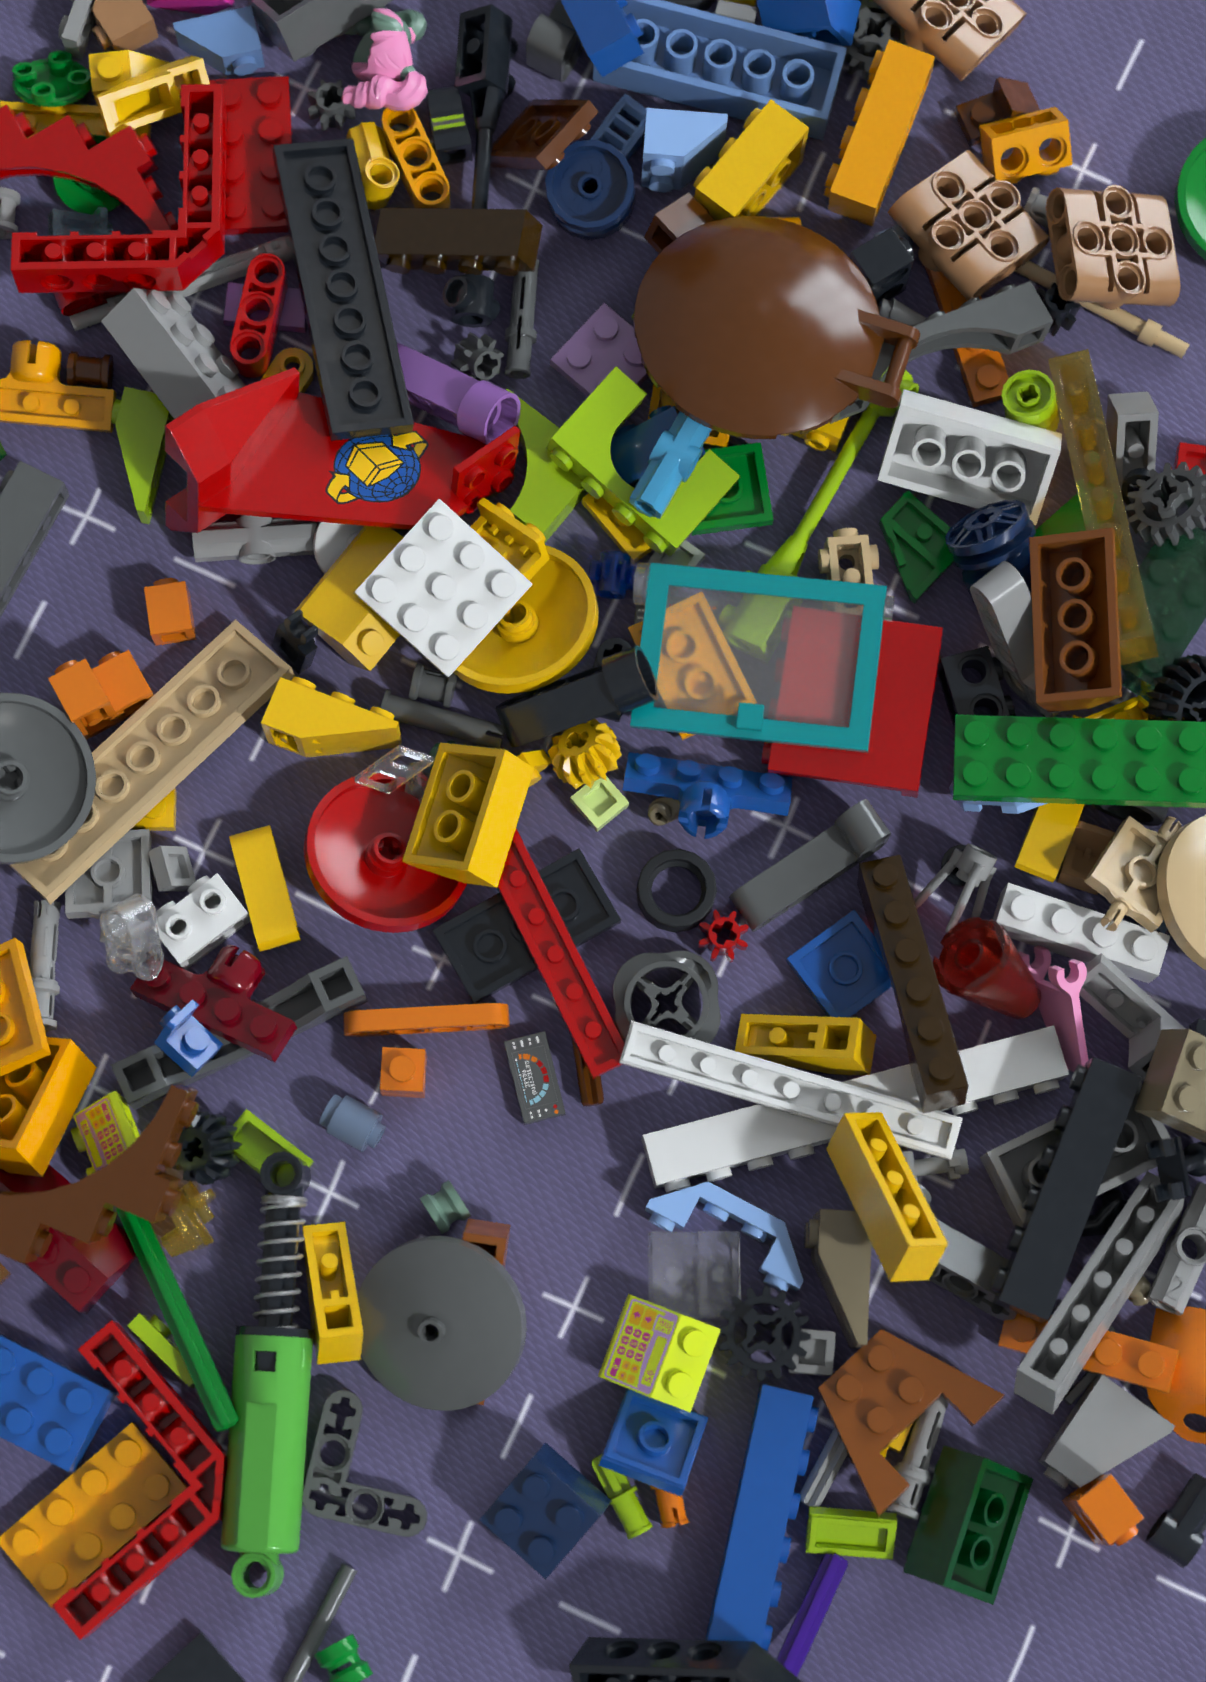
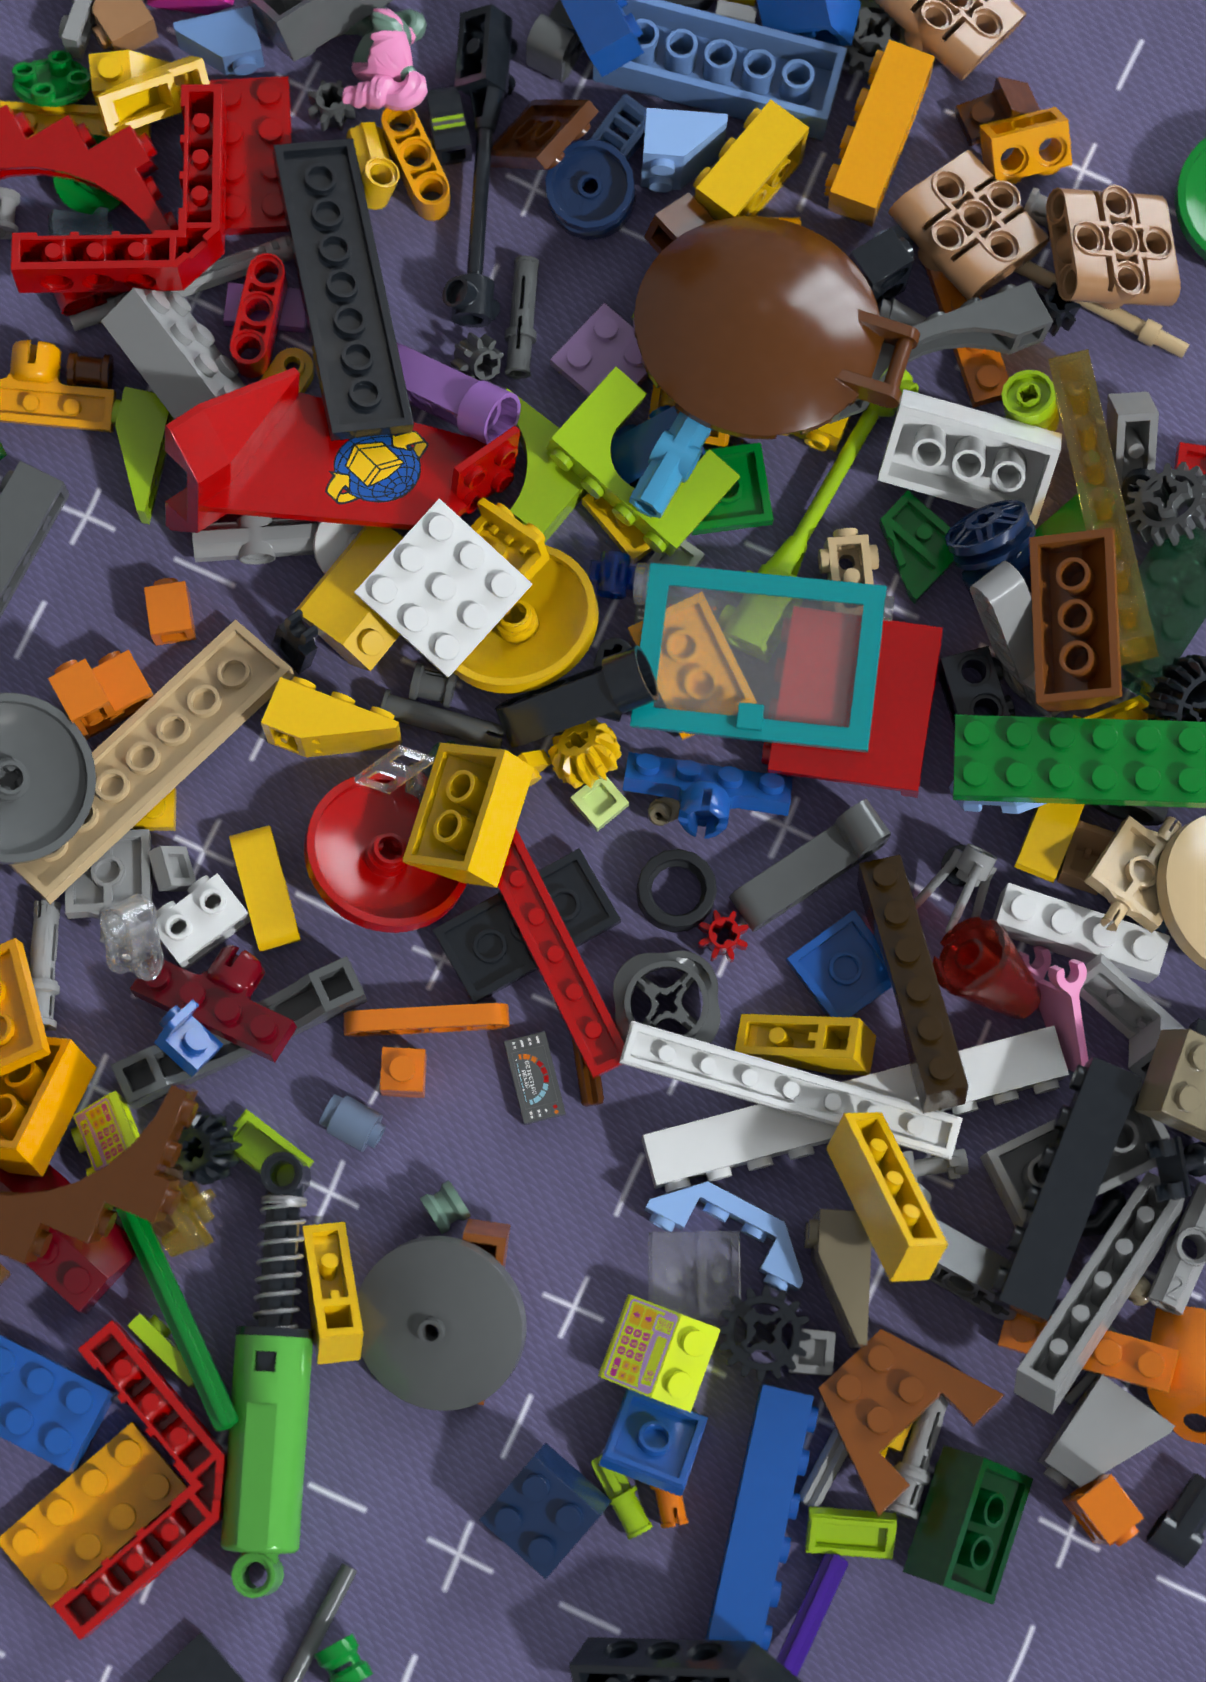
(337, 1476): dark grey beam -> none
(458, 240): dark brown brick -> none

